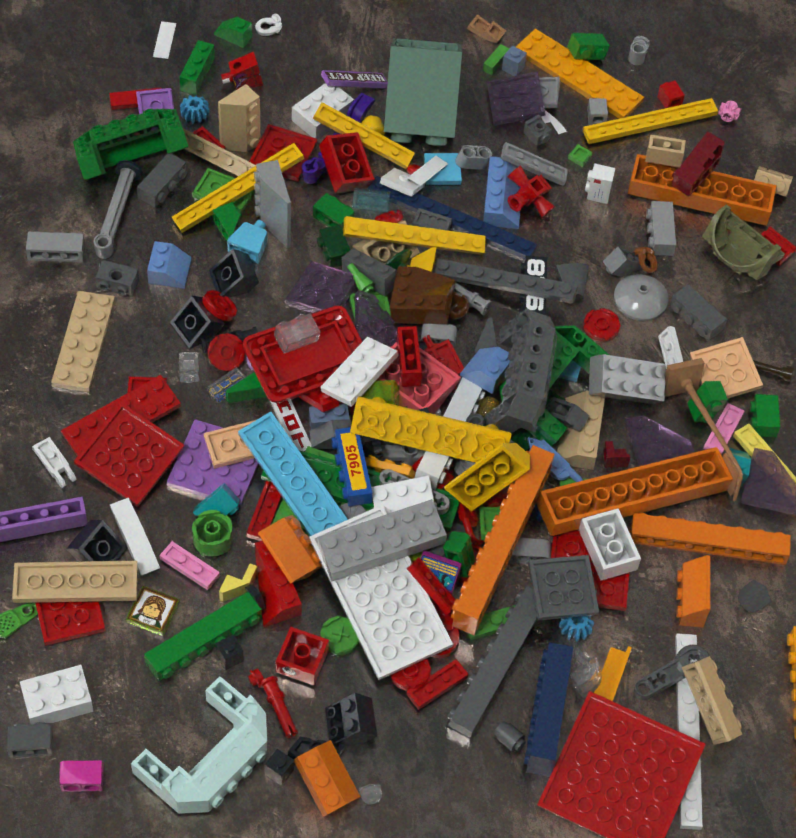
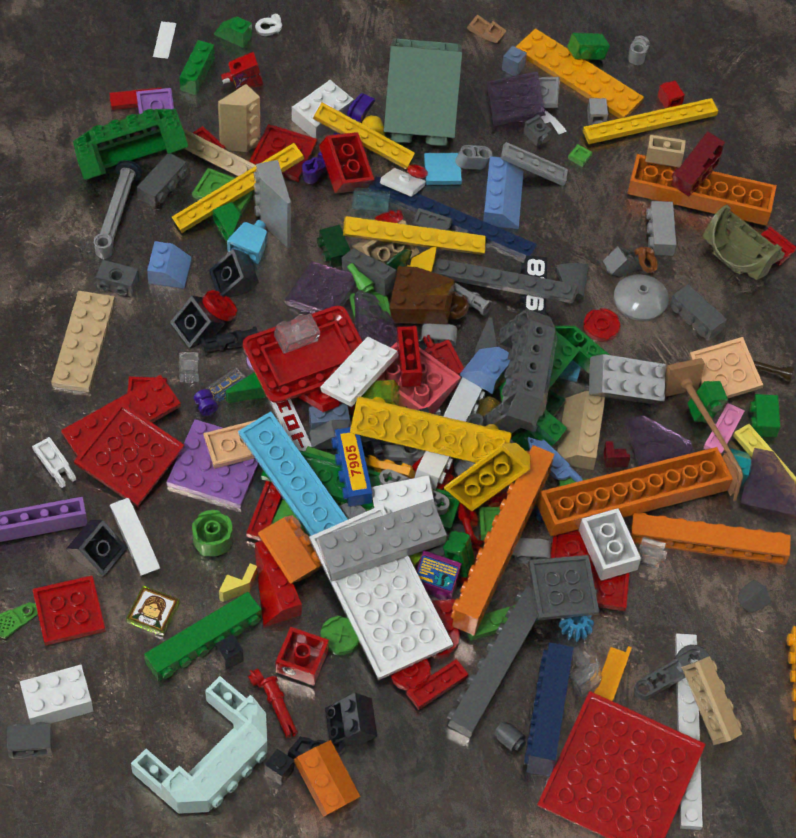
(55, 246): light grey brick -> none
(75, 581): tan plate -> none
(81, 776): dark pink piece -> none
(189, 565): bright pink plate -> none
(194, 109): dark azure gear -> none
(205, 400): none -> dark purple wheel
(221, 500): teal slope -> none
(226, 352): red tile -> none
(256, 594): black tile -> none
(331, 211): green brick -> none
(354, 79): tile -> none
(371, 793): clear plate -> none
(428, 170): white sticker -> none
(431, 585): red tile -> none
(495, 59): bright green piece -> none
(530, 192): red brick -> none
(567, 413): dark grey brick -> none
(599, 183): white brick -> none
(652, 552): none -> clear brick
(670, 346): white hinge -> none
(694, 592): orange slope -> none
(729, 111): bright pink gear -> none
(776, 178): tan brick -> none

